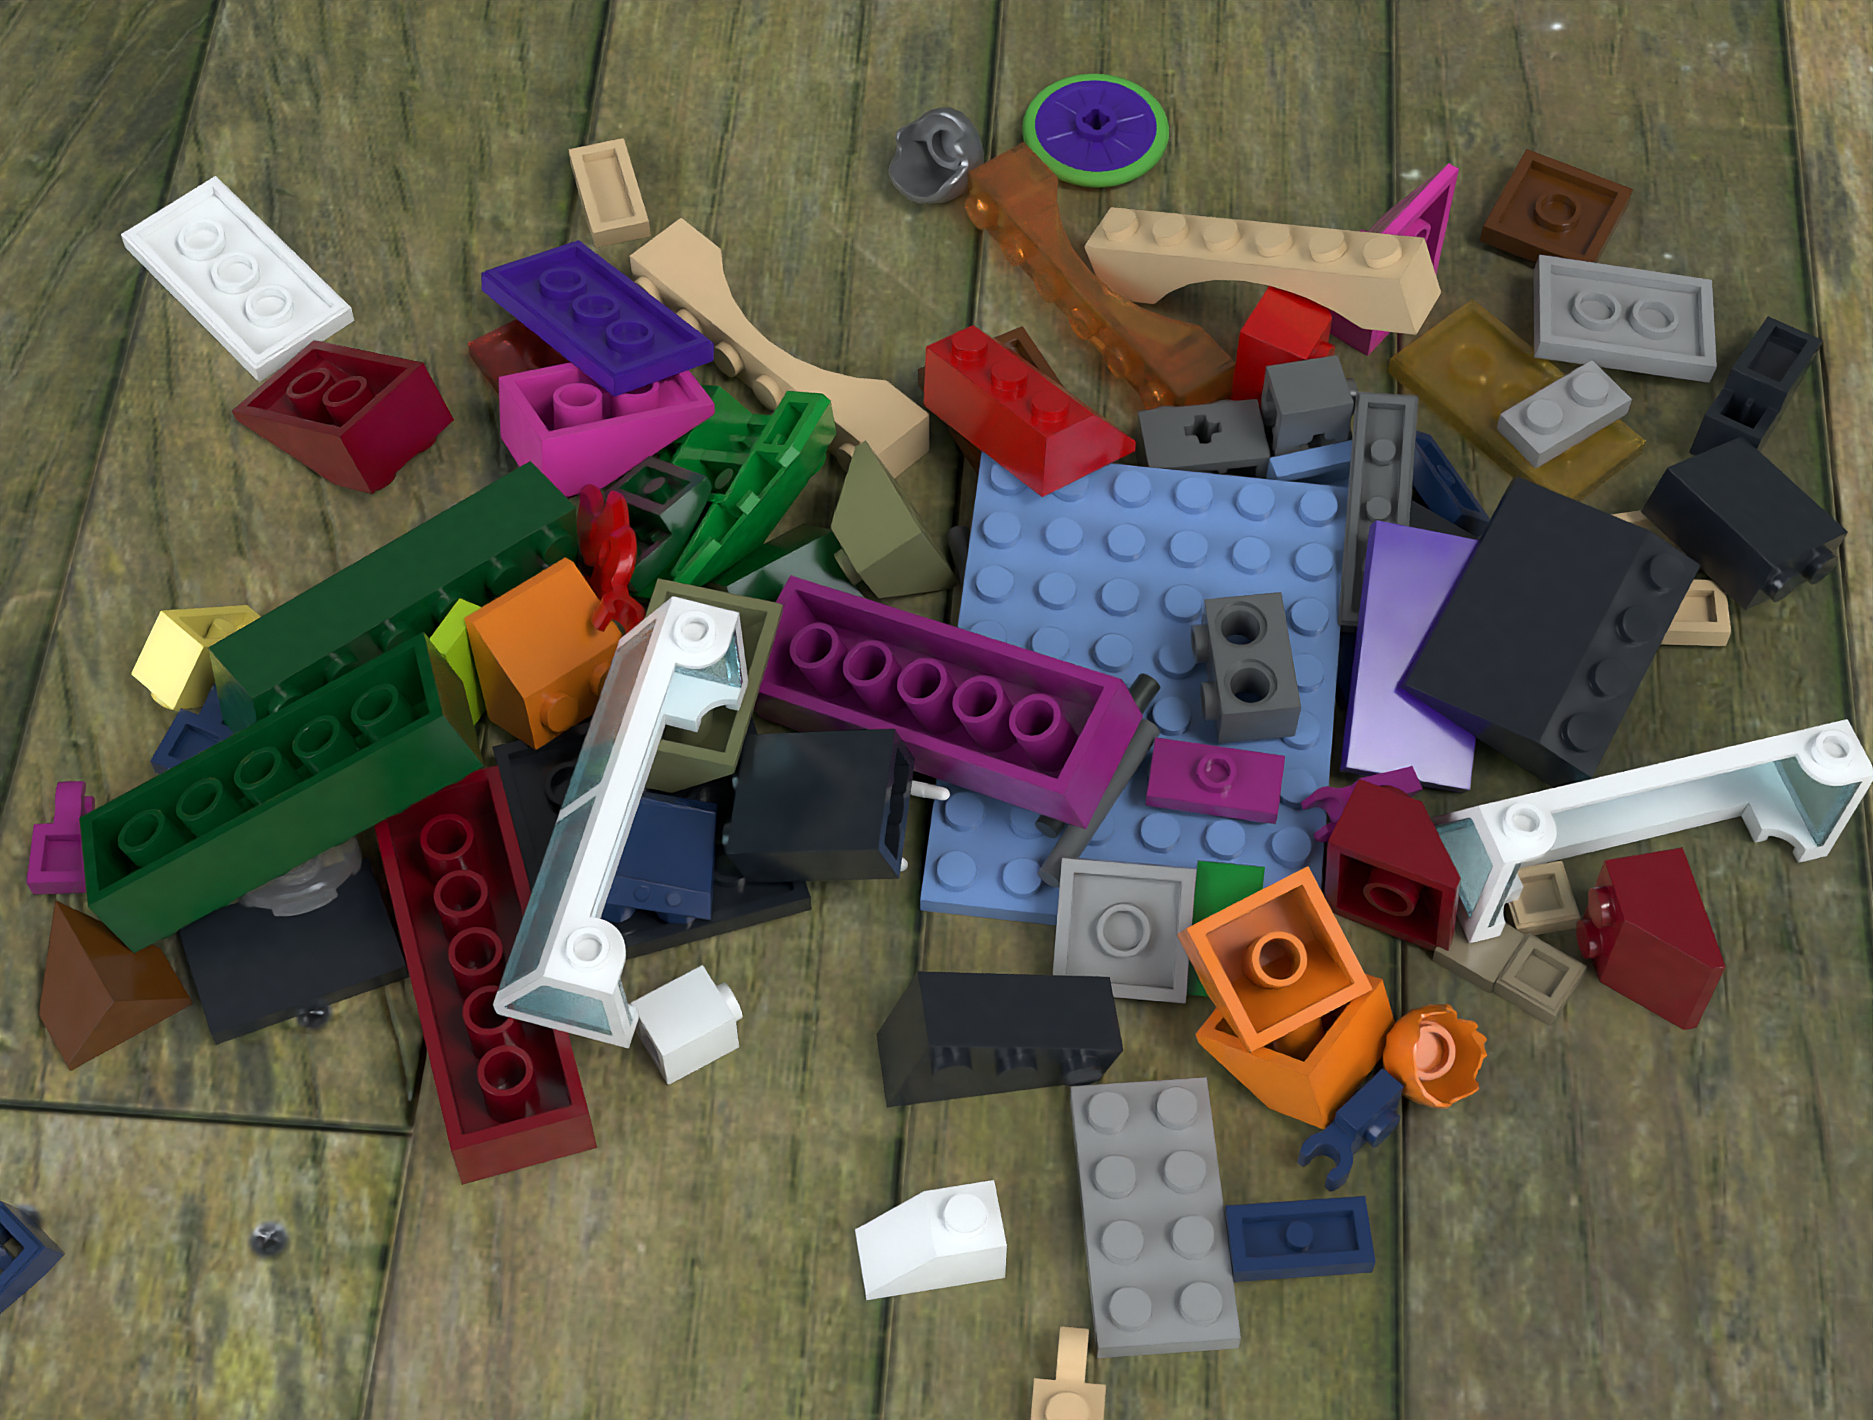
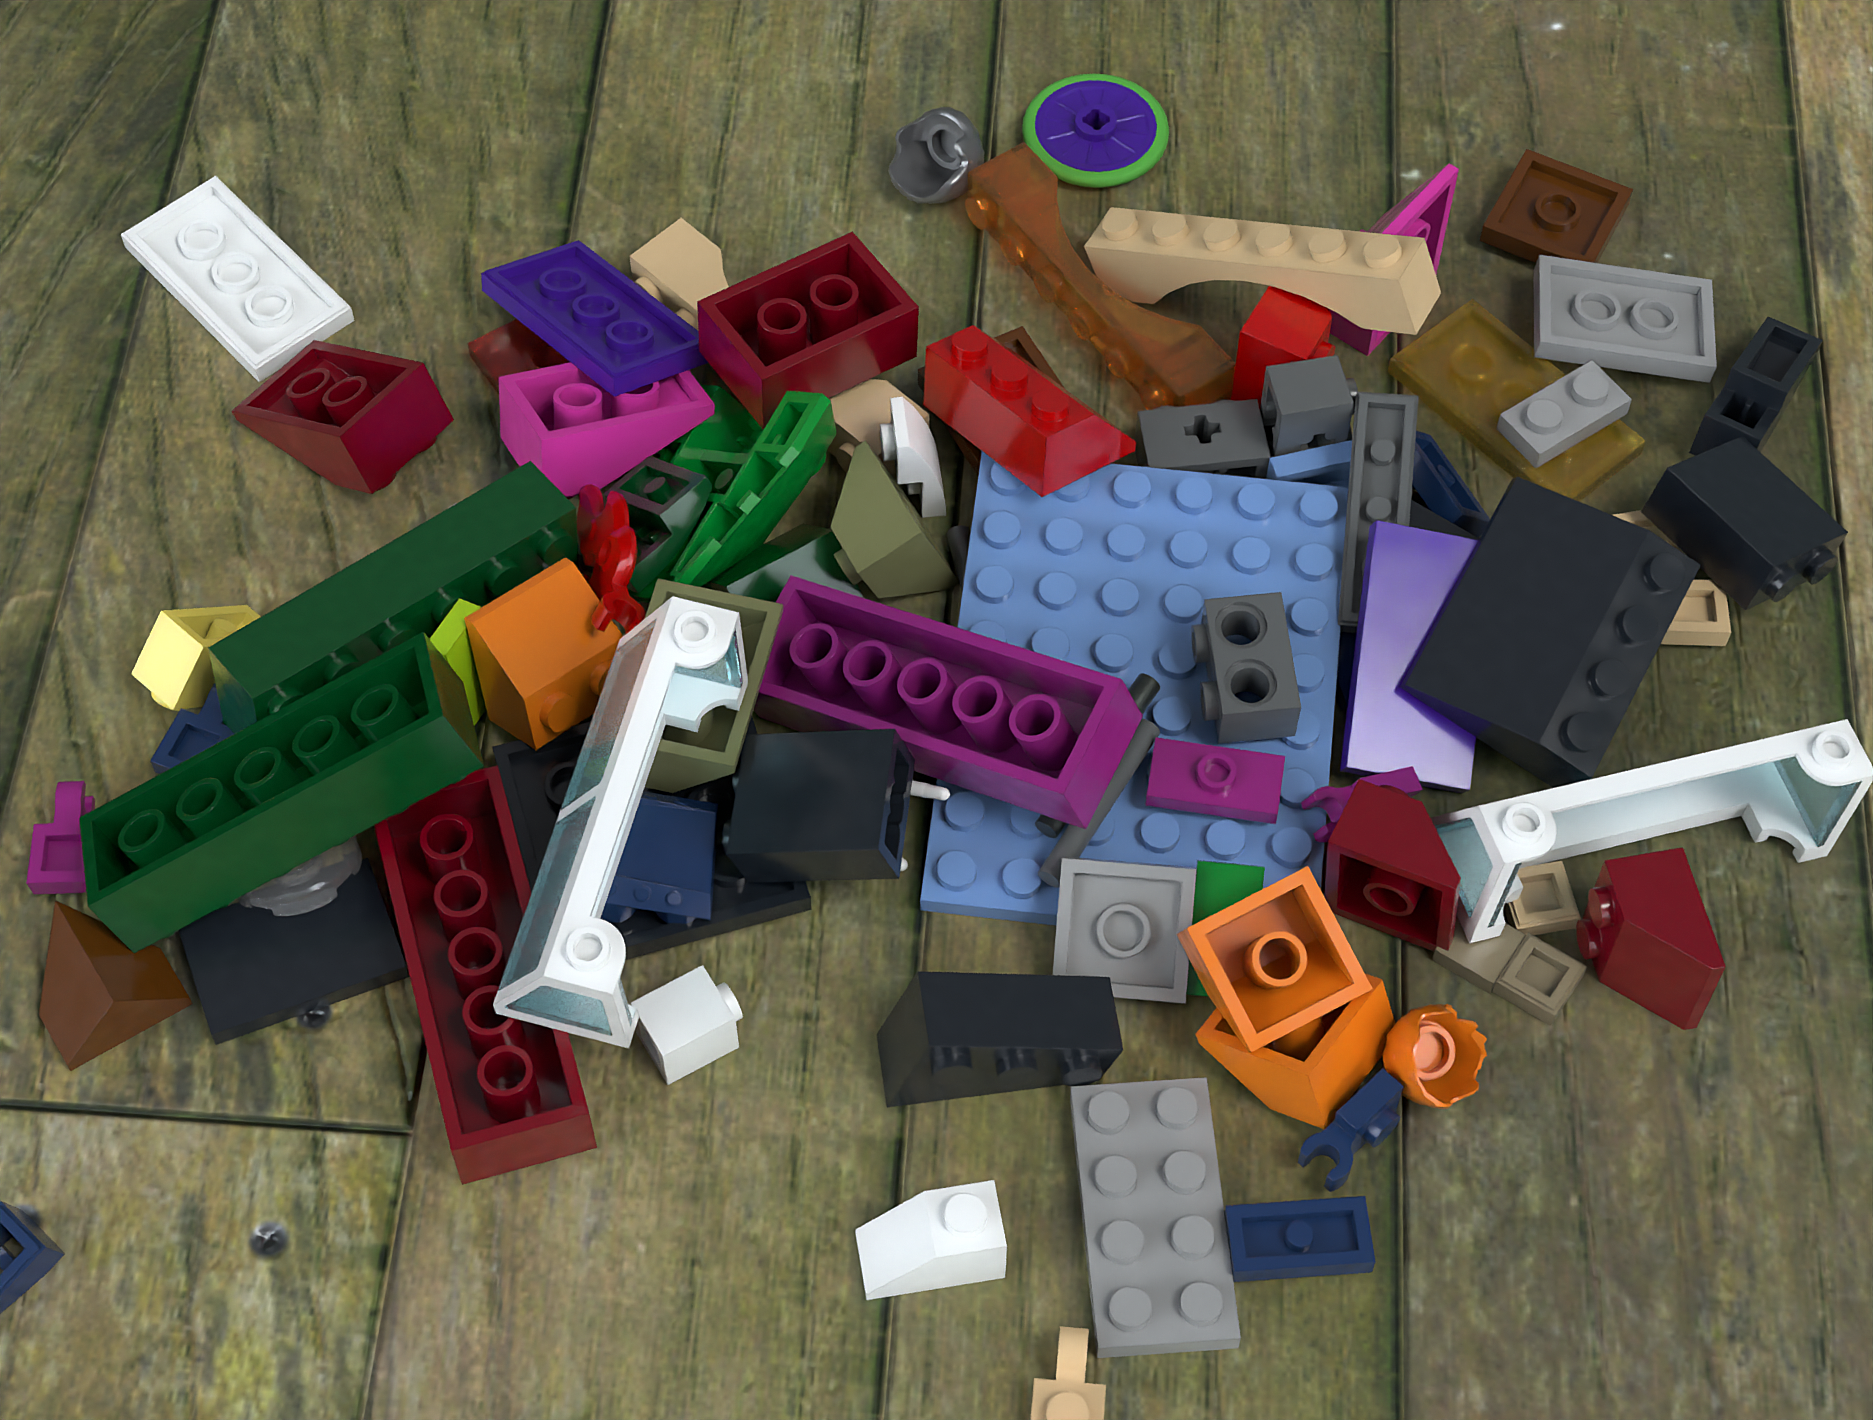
(609, 193): tan tile -> none
(808, 326): none -> dark red brick
(915, 456): none -> white slope

